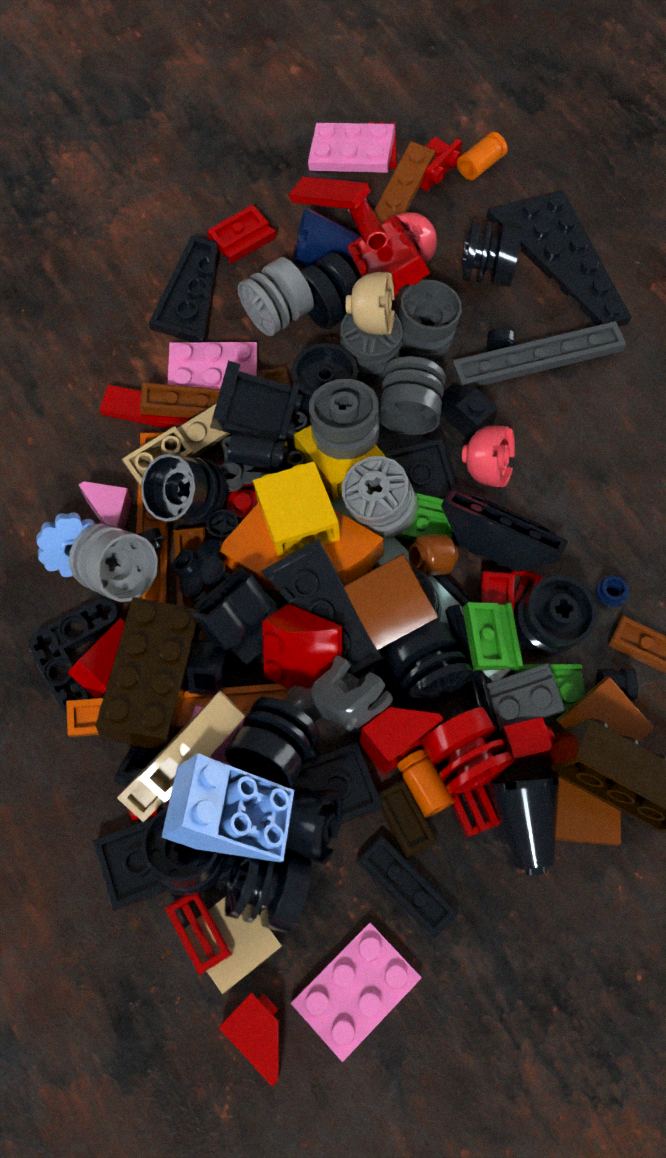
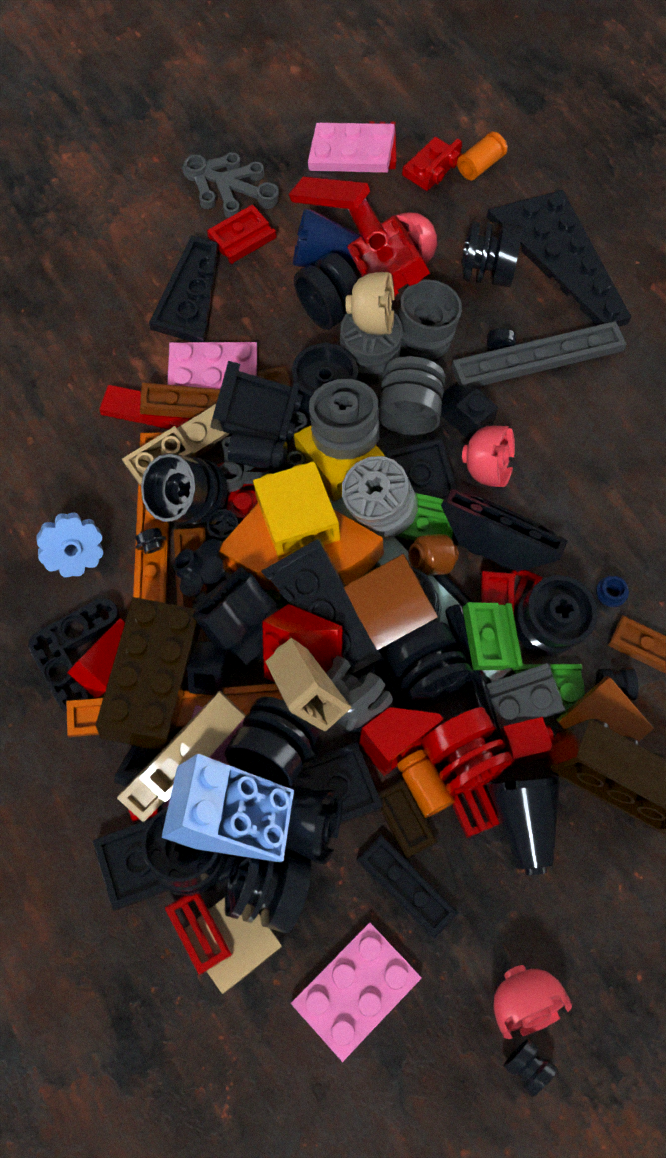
(108, 502): bright pink slope -> none
(113, 562): light grey wheel -> none
(199, 170): none -> dark grey plant
(256, 1034): red slope -> none
(275, 296): light grey wheel -> none
(306, 686): none -> tan slope
(404, 182): dark orange plate -> none
(528, 1001): none -> coral cylinder
(534, 1070): none -> black wheel
(585, 818): dark orange tile -> none

